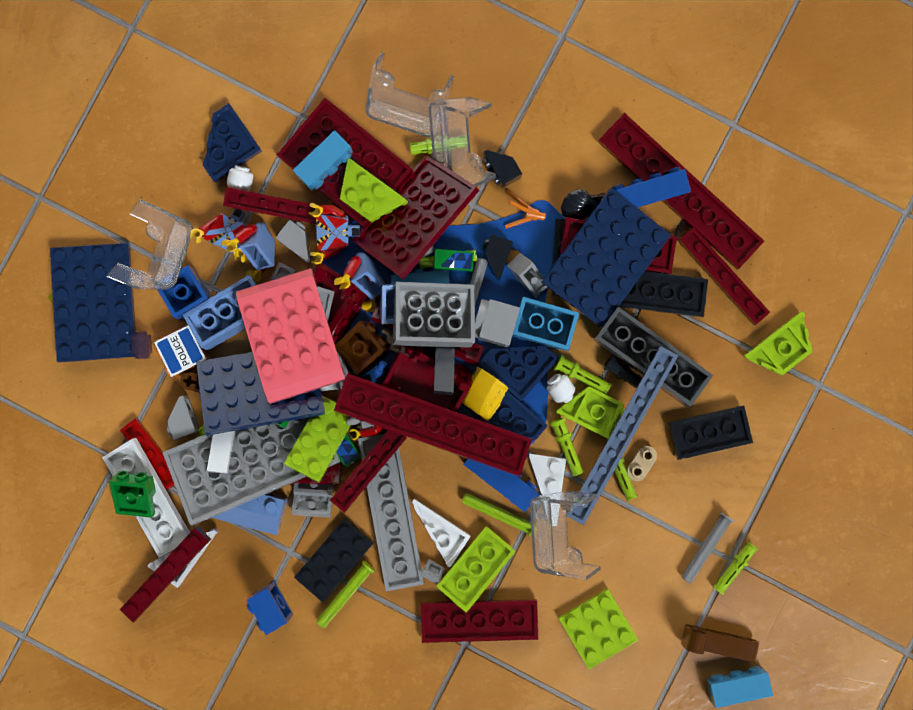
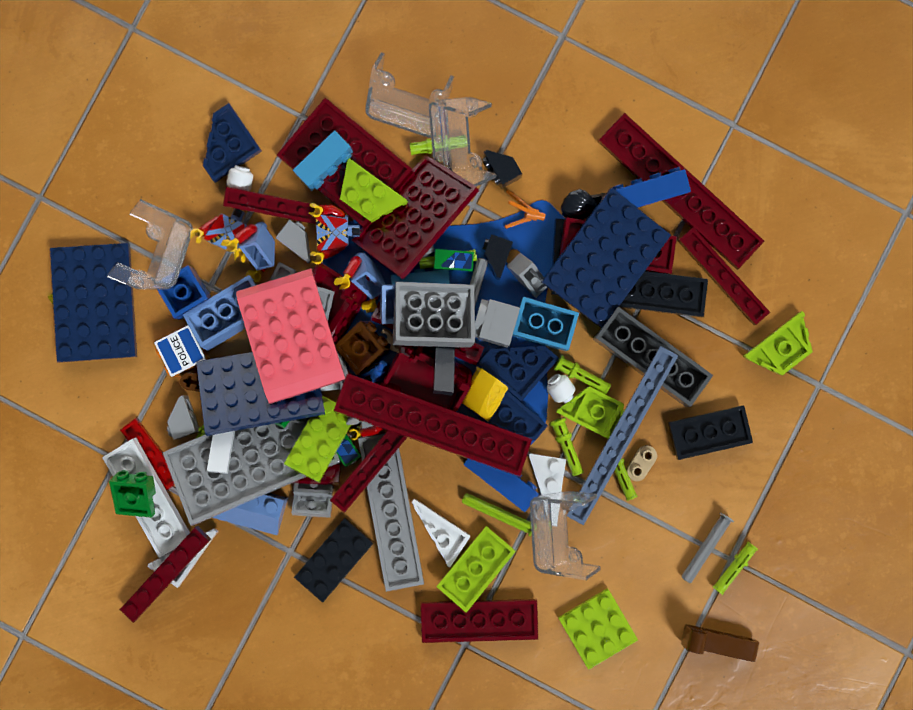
(141, 345): clear purple brick -> none
(269, 608): blue brick -> none
(345, 594): lime axle -> none
(432, 571): light grey tile -> none
(622, 371): black pin -> none
(739, 686): dark azure brick -> none

